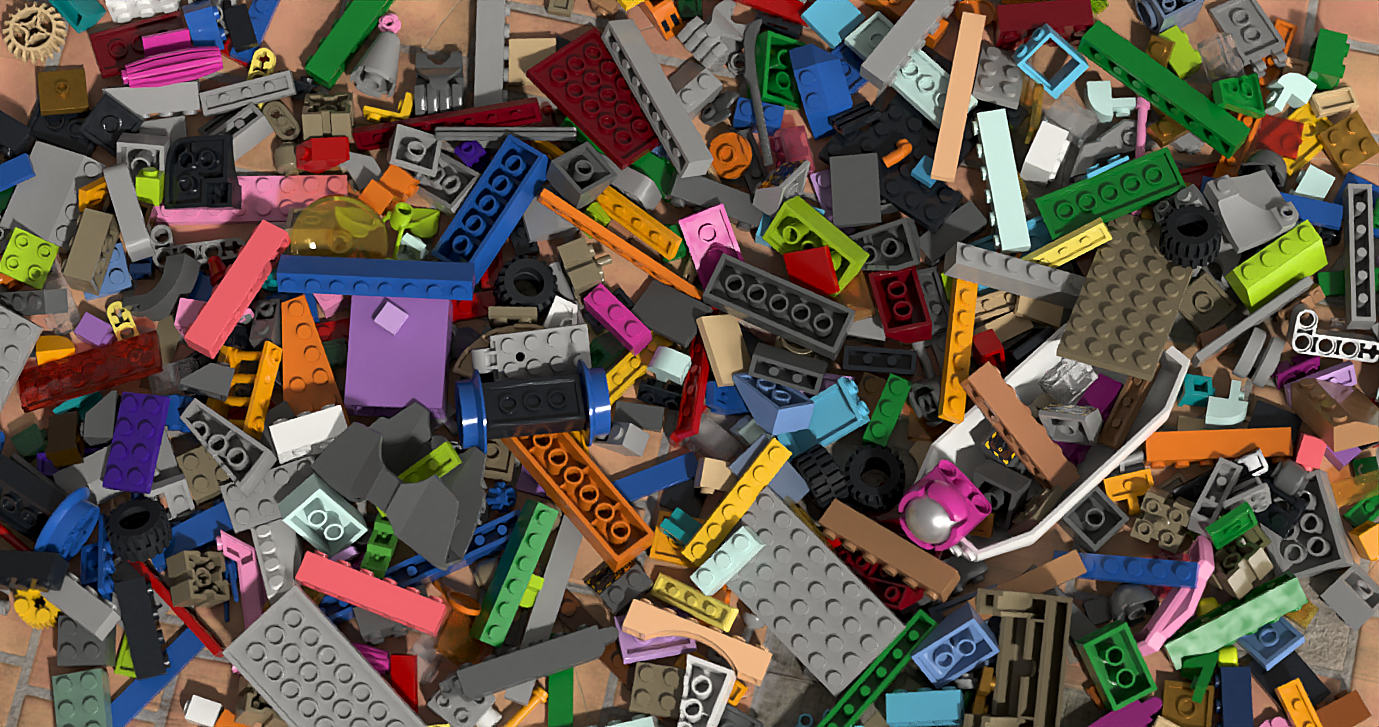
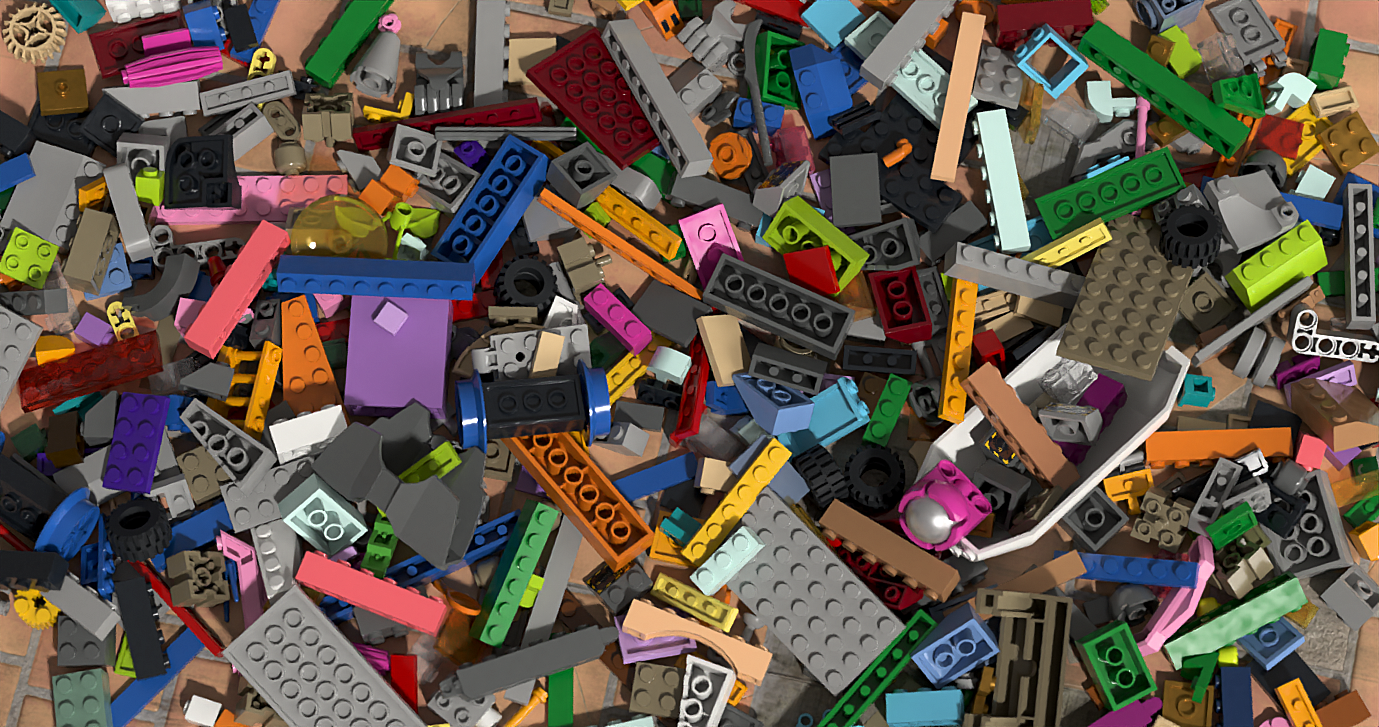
(322, 153): red slope -> none
(501, 497): blue gear -> none
(546, 355): none -> tan tile
(923, 171): dark azure tile -> none
(1045, 154): white brick -> none
(1125, 411): medium nougat plate -> none
(1226, 413): light aqua brick -> none

